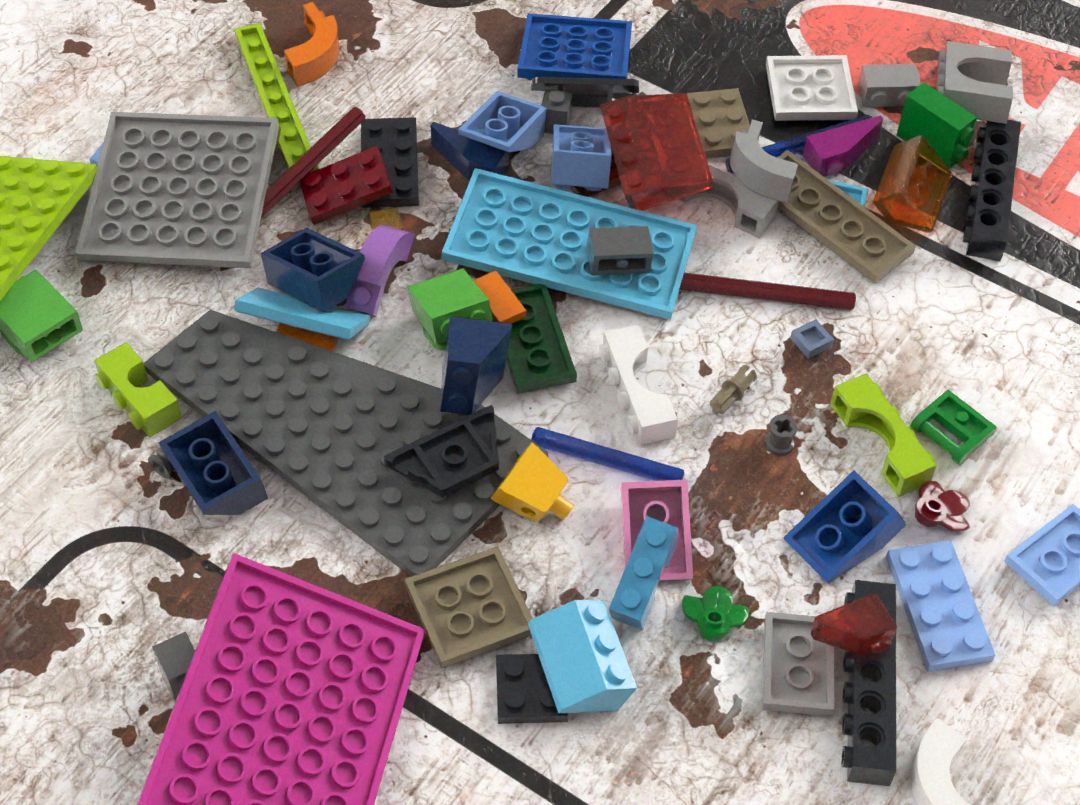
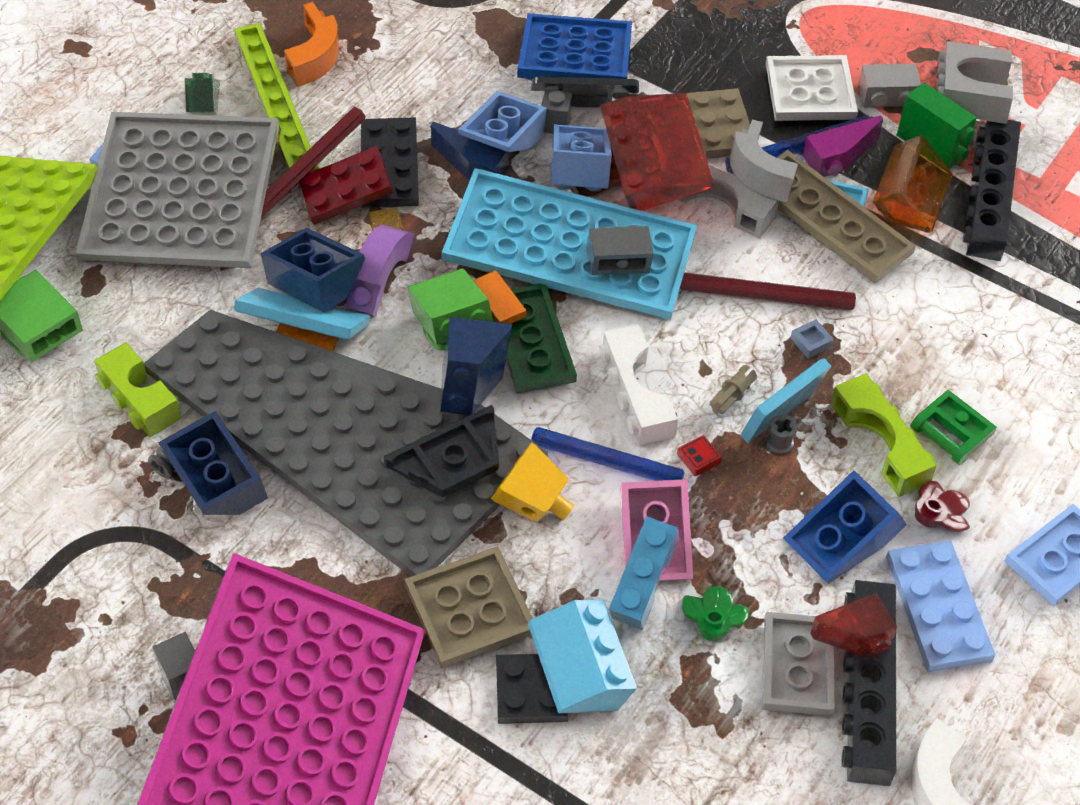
(202, 93): none -> clear green slope
(699, 455): none -> red tile
(785, 399): none -> medium azure tile

